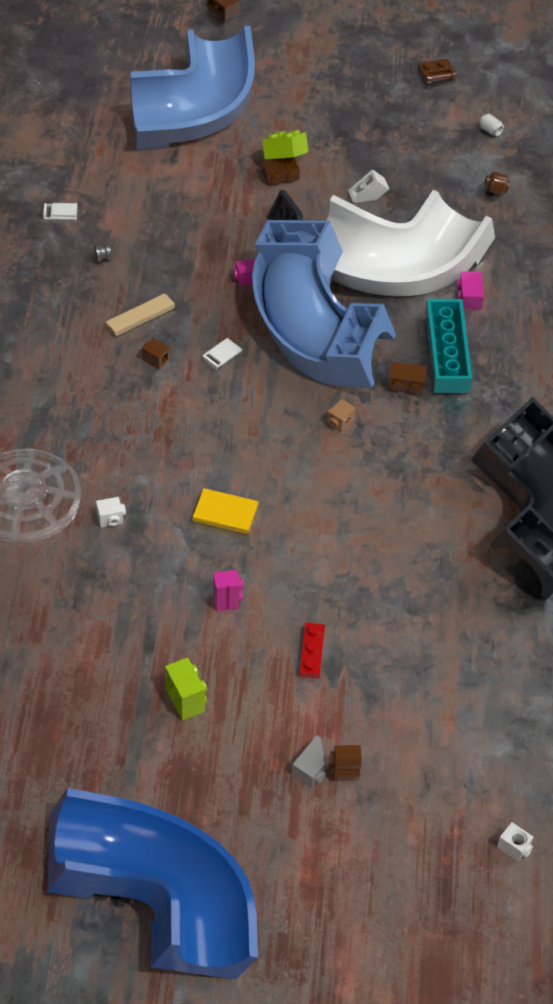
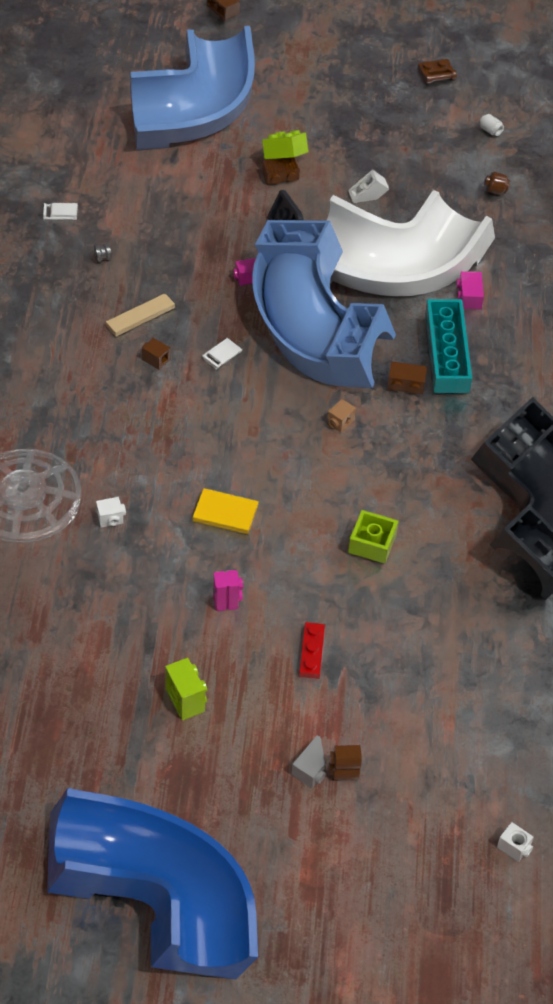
(373, 536): none -> lime brick

